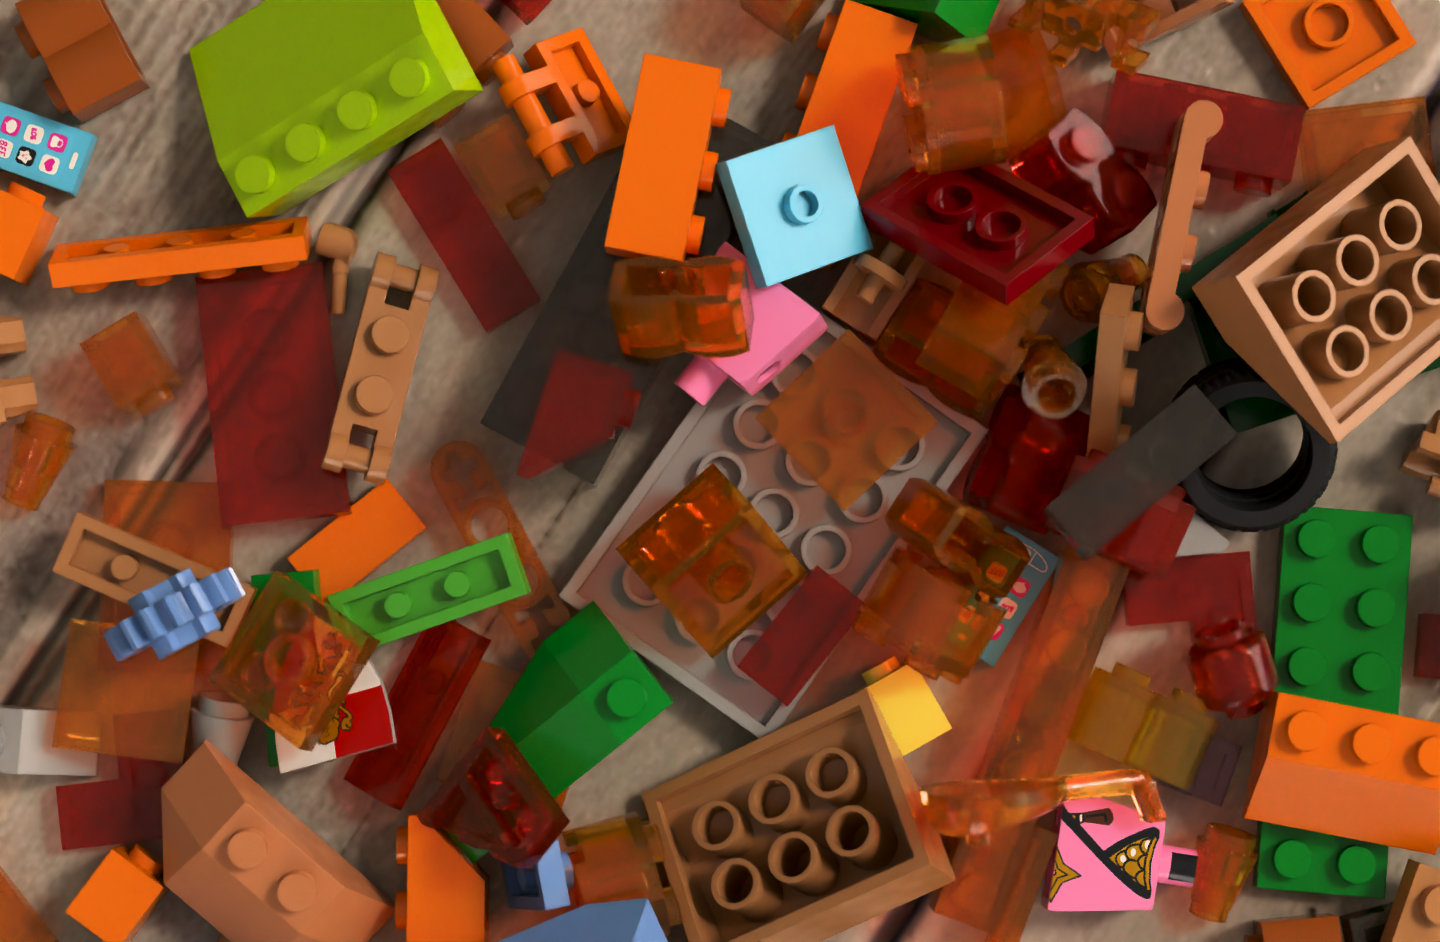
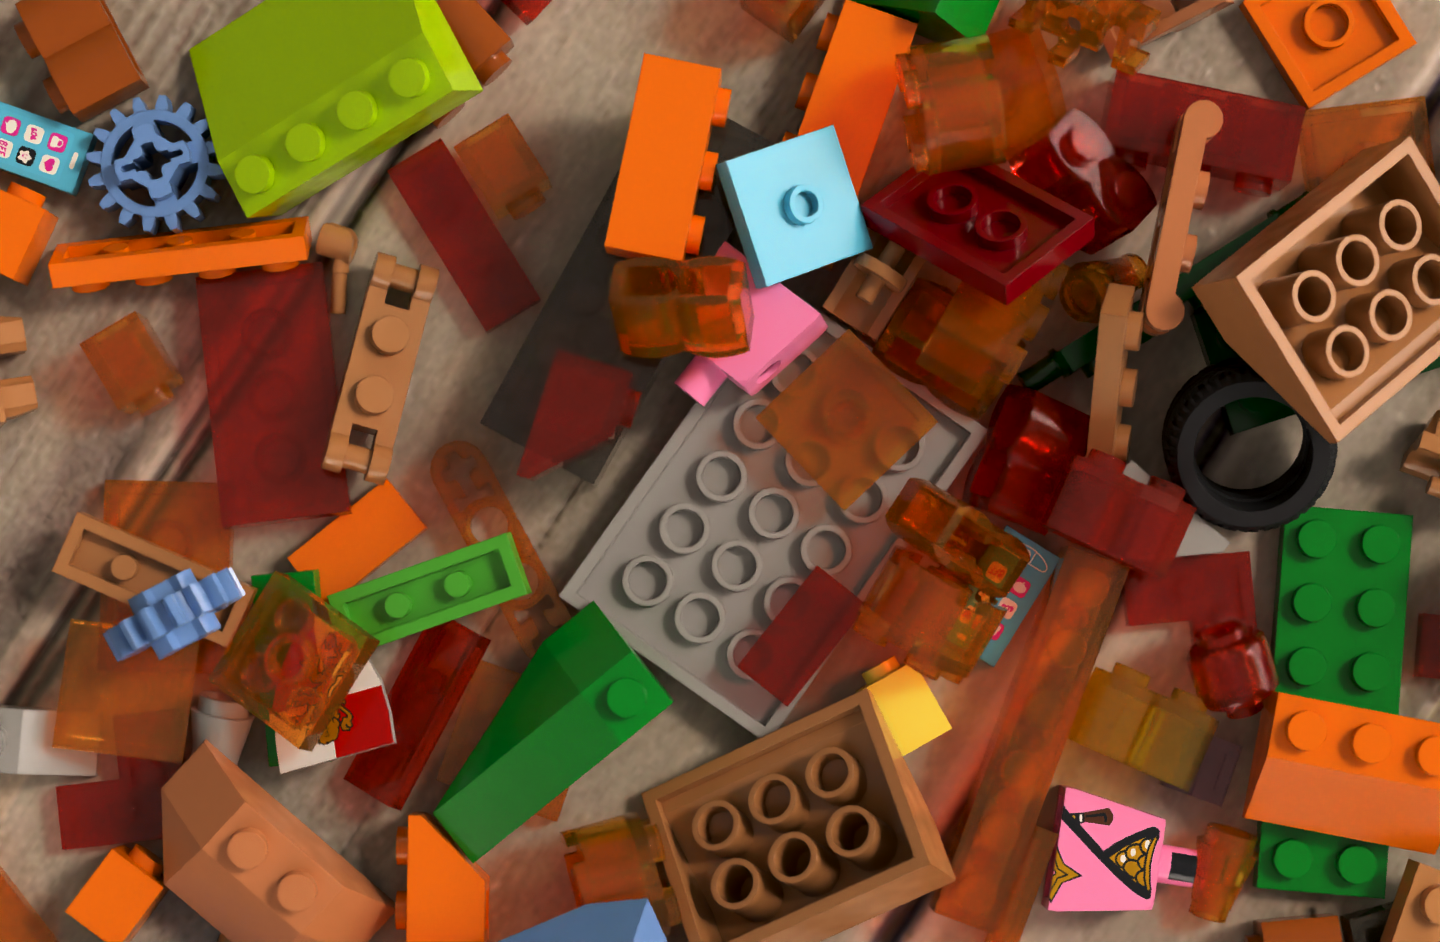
(37, 458): clear orange cone -> none
(130, 170): none -> medium blue gear
(497, 803): clear red wing -> none
(544, 885): medium blue plate -> none
(579, 94): orange plate -> none
(712, 560): clear orange slope -> none
(988, 805): clear orange piece -> none
(1051, 379): clear orange cone -> none
(1139, 472): clear smoke tile -> none

